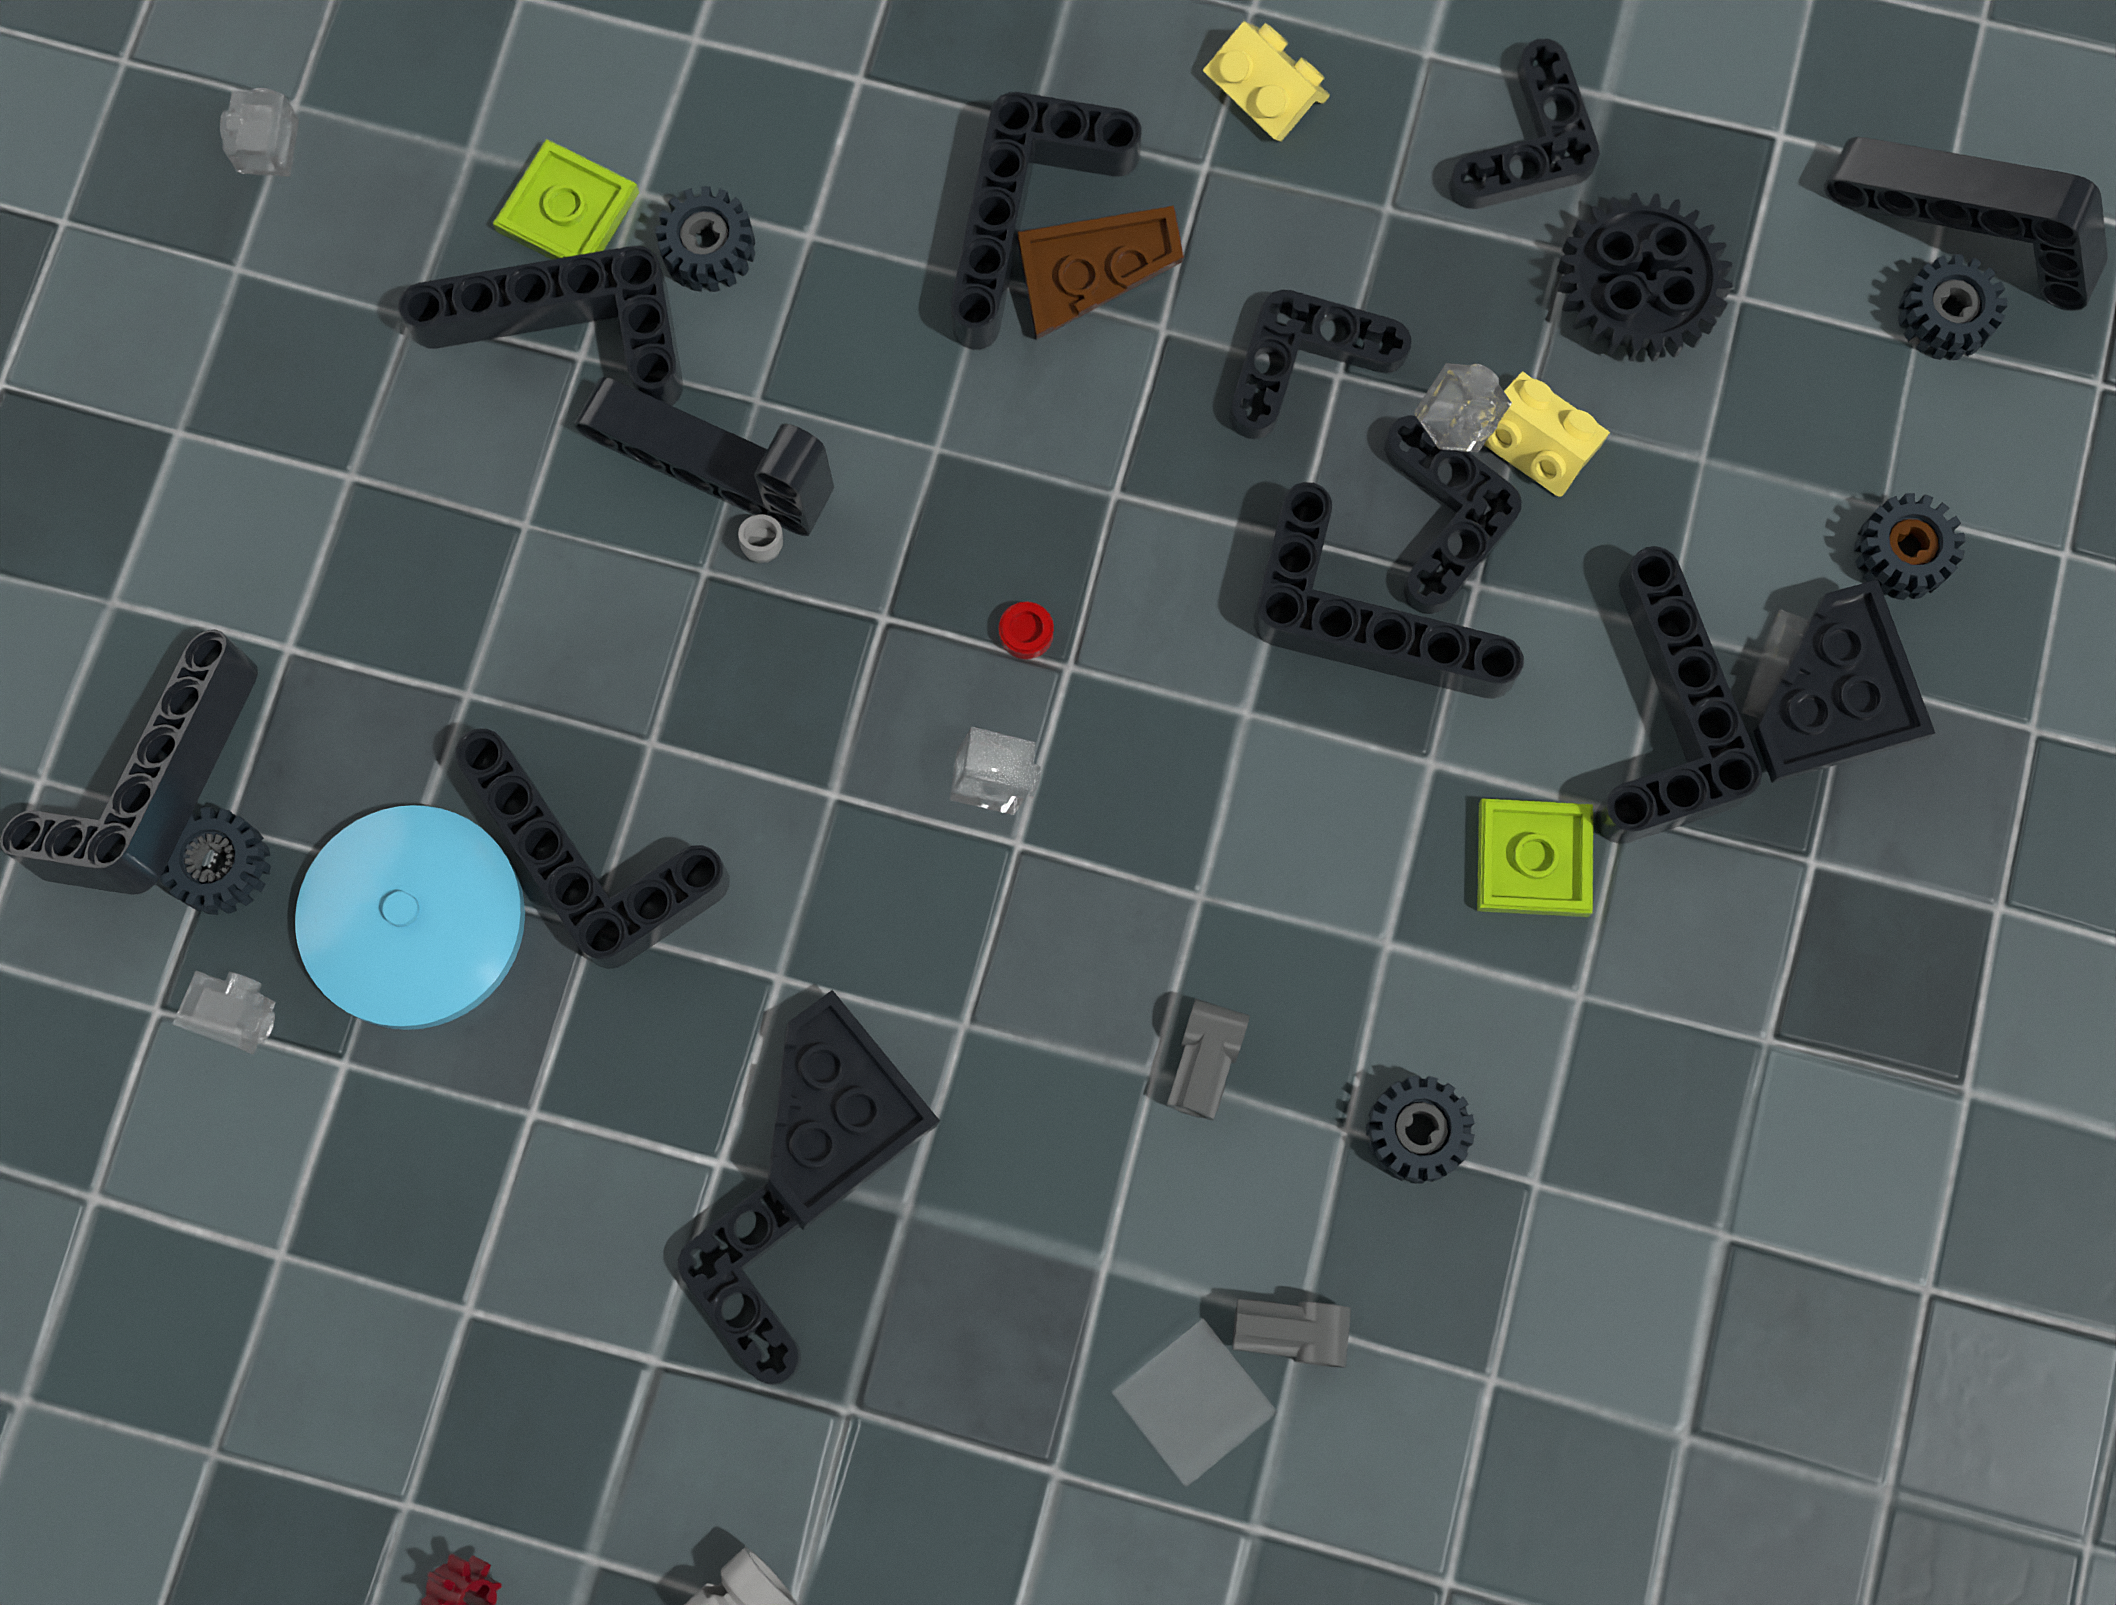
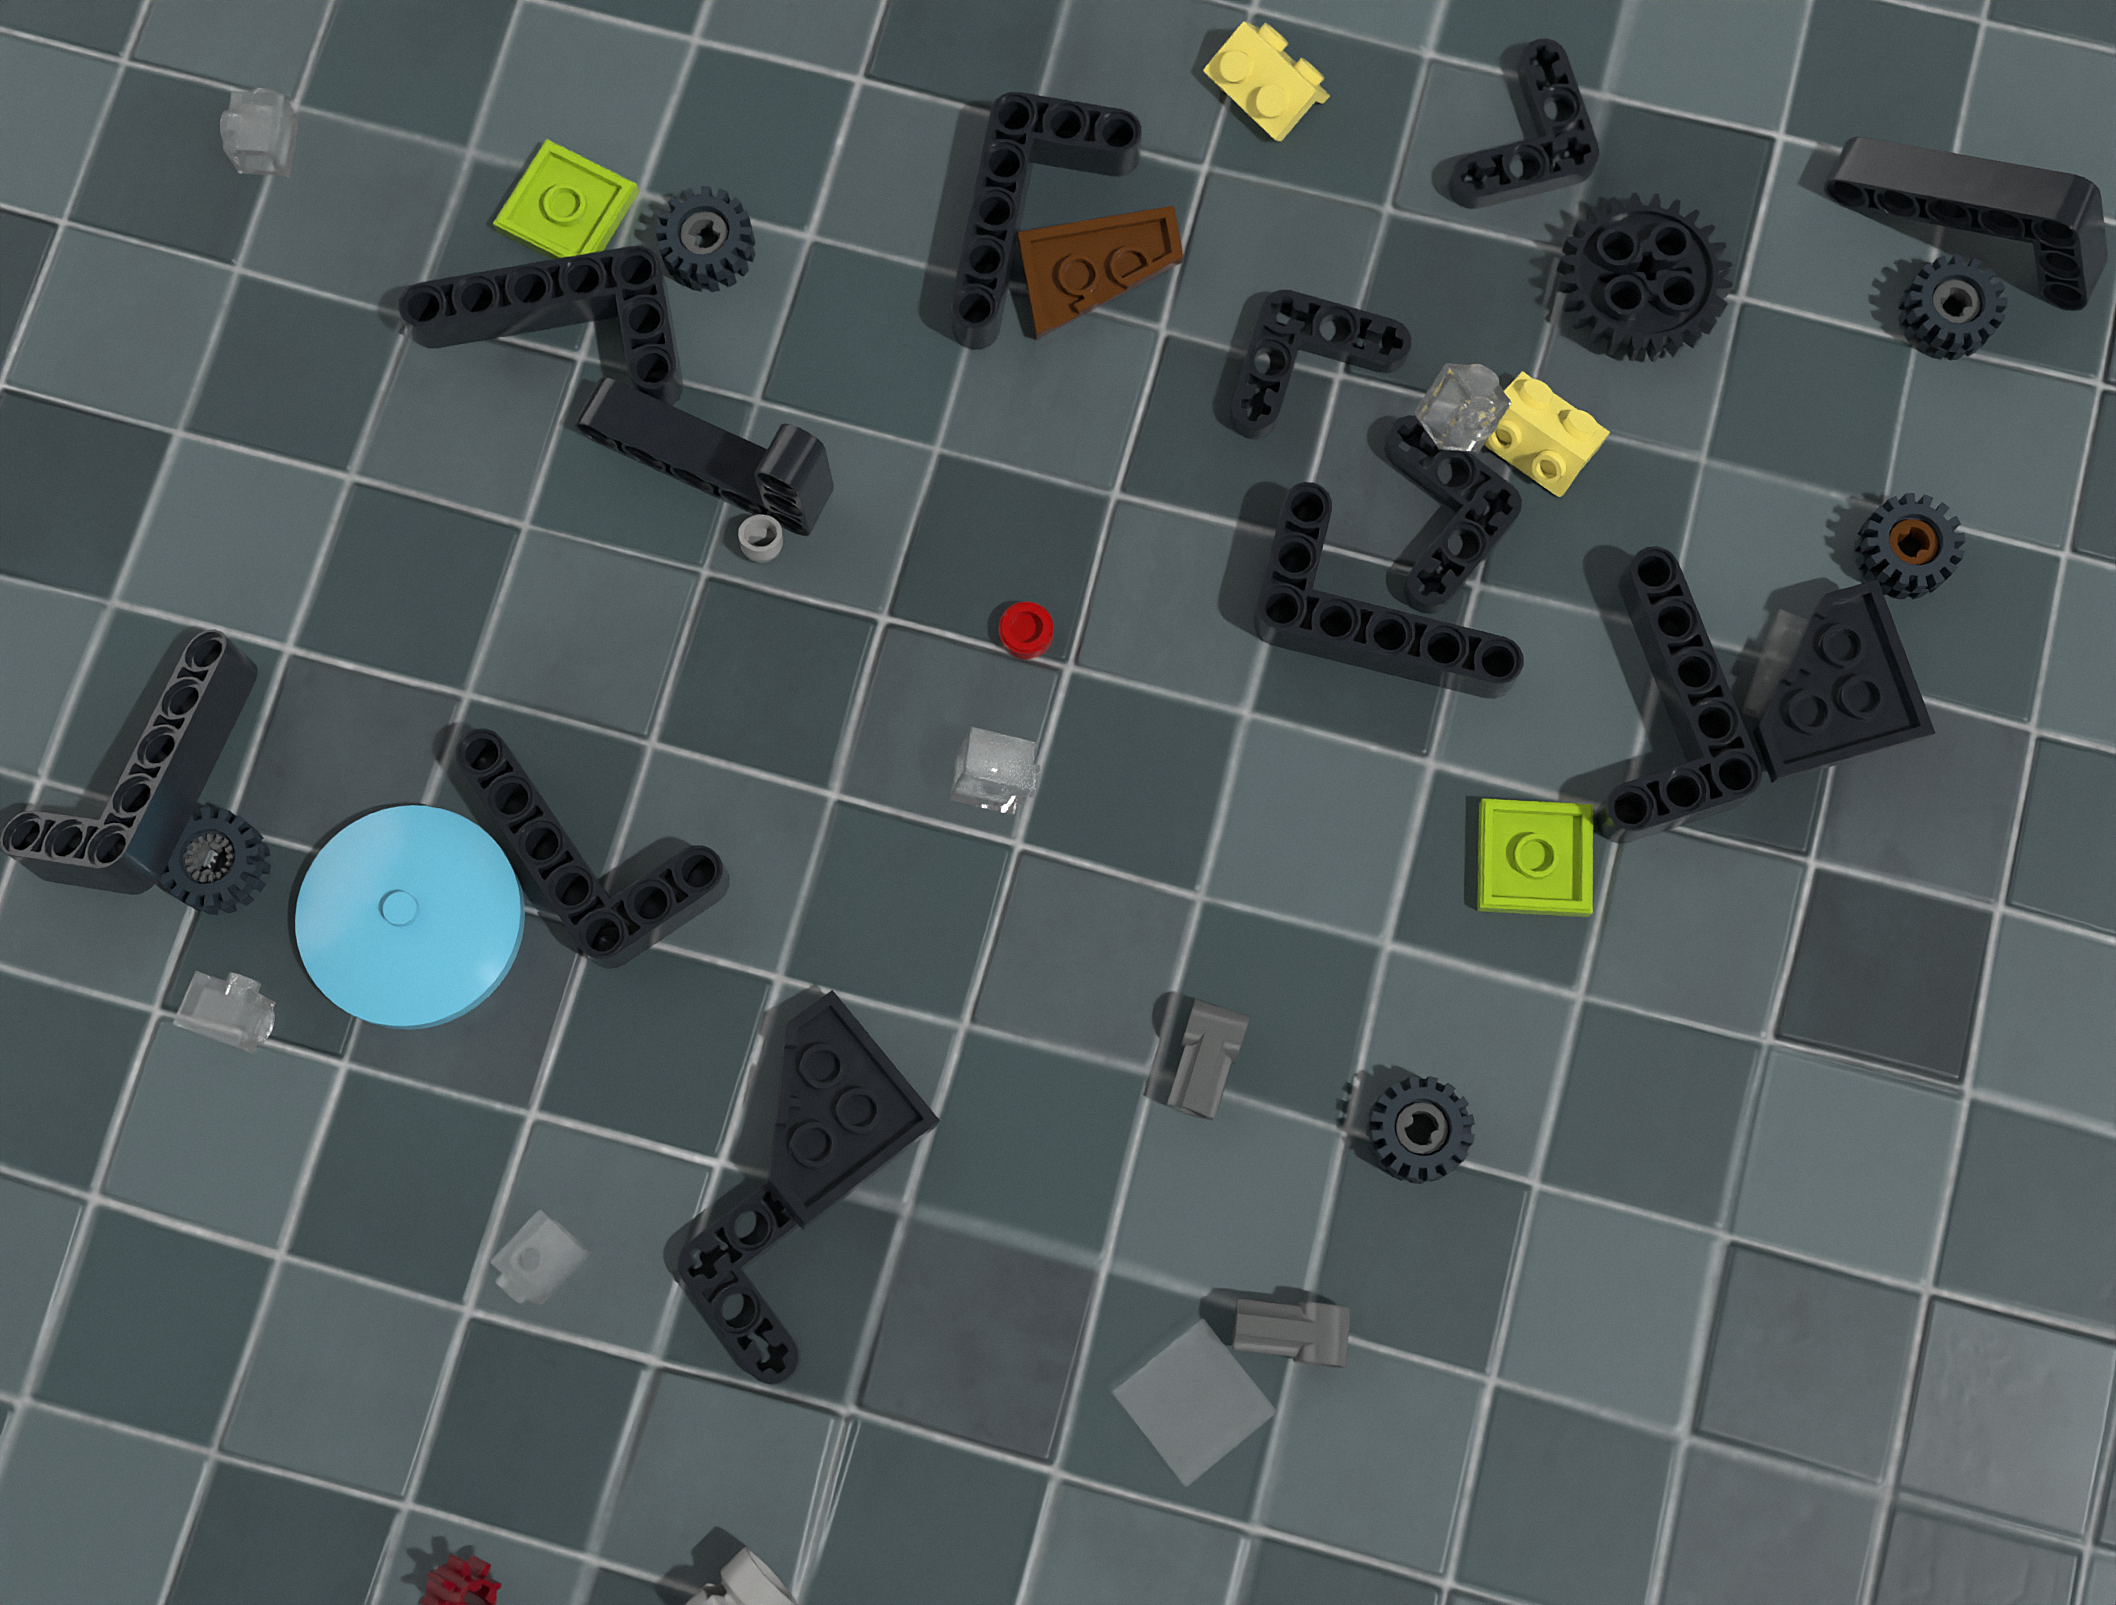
(538, 1259): none -> clear brick

